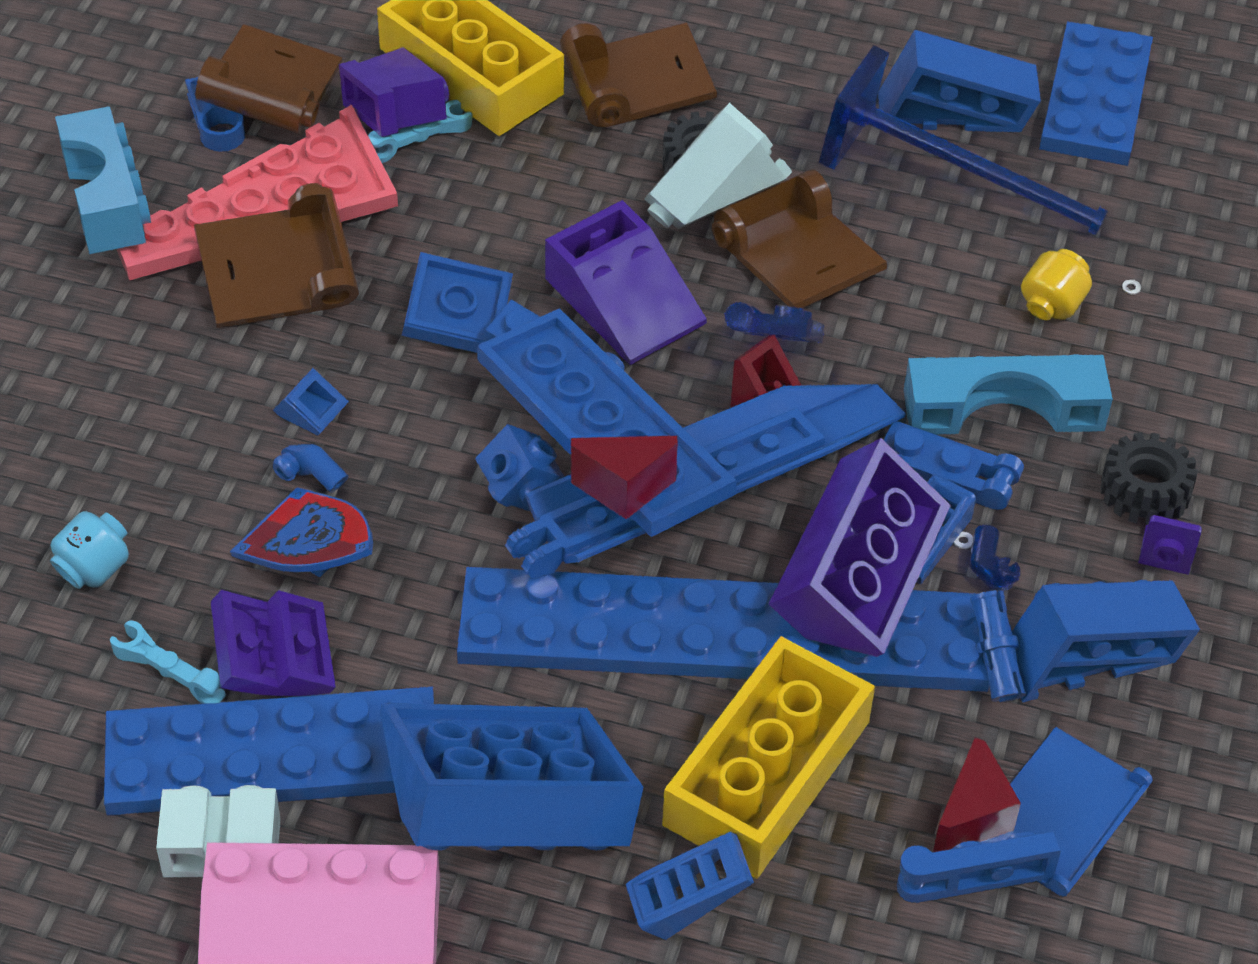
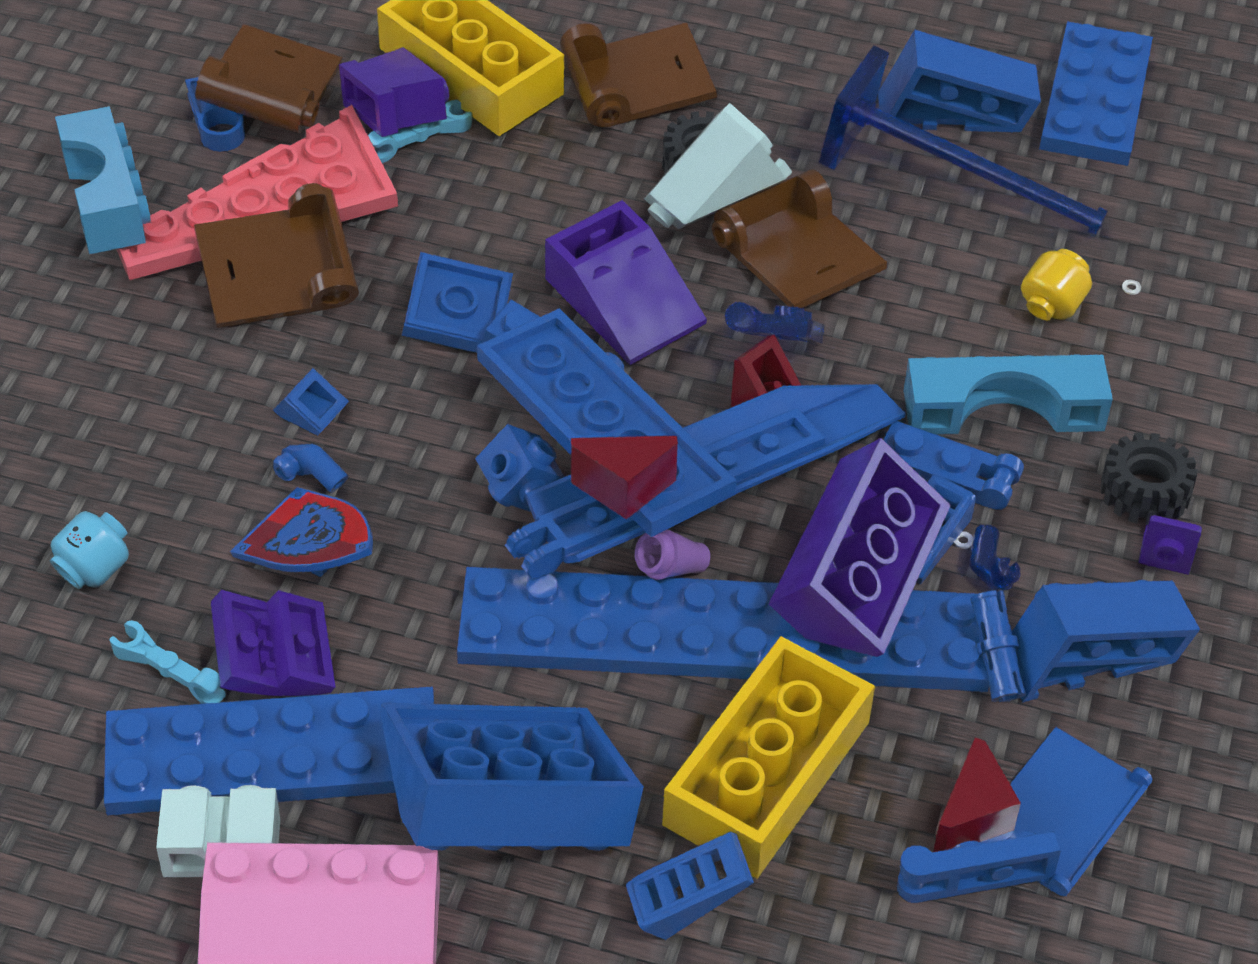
(670, 555): none -> medium lavender cone

